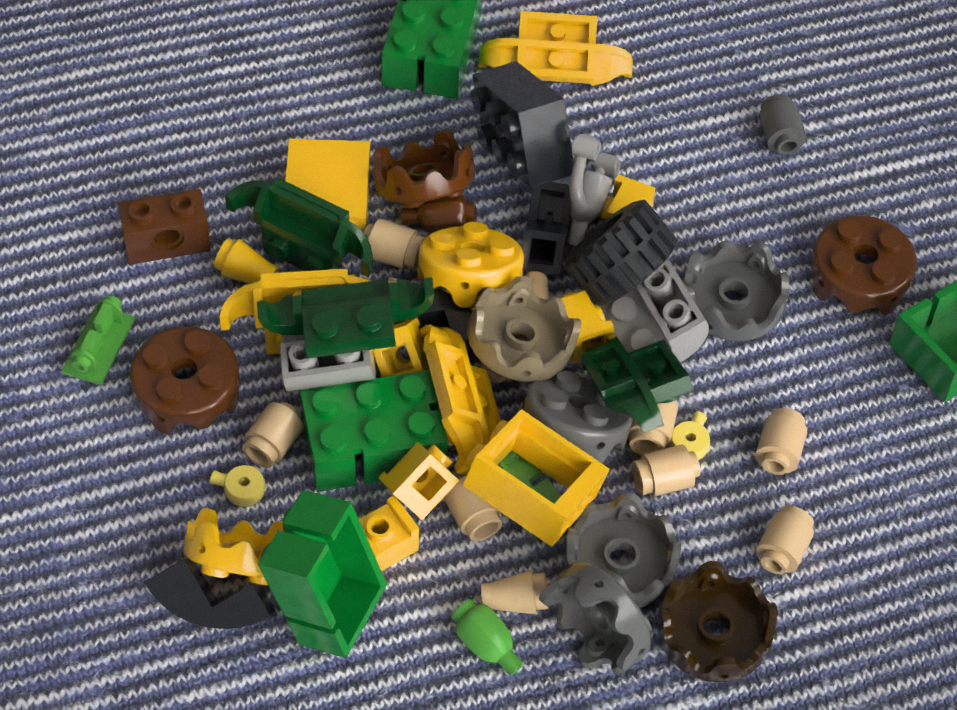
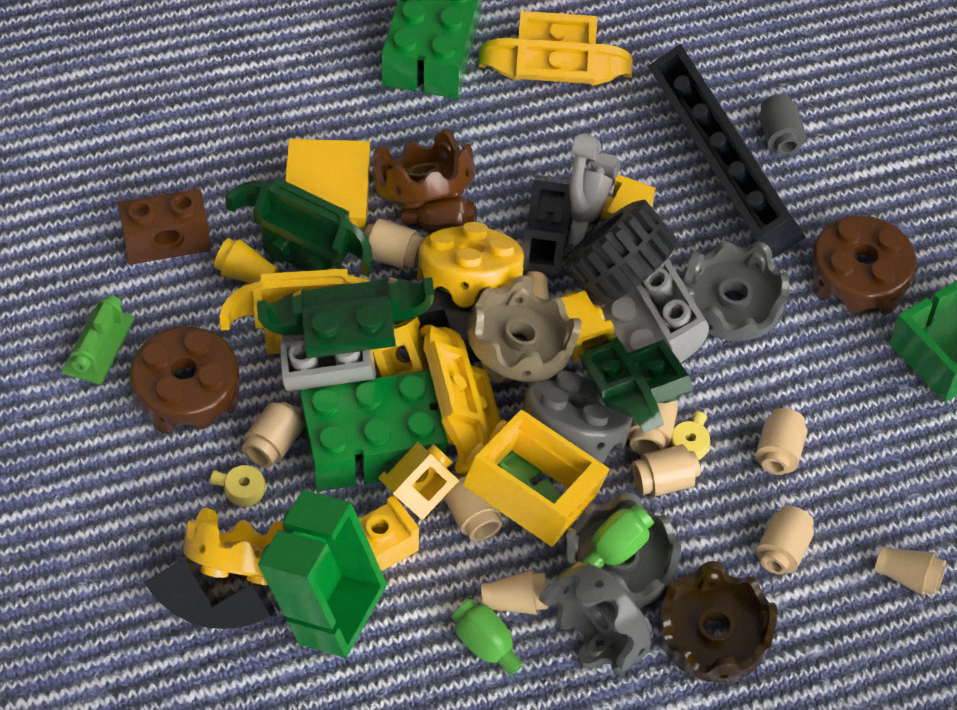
(523, 124): black brick -> none
(619, 537): none -> bright green plant
(726, 151): none -> black brick
(913, 569): none -> tan cone

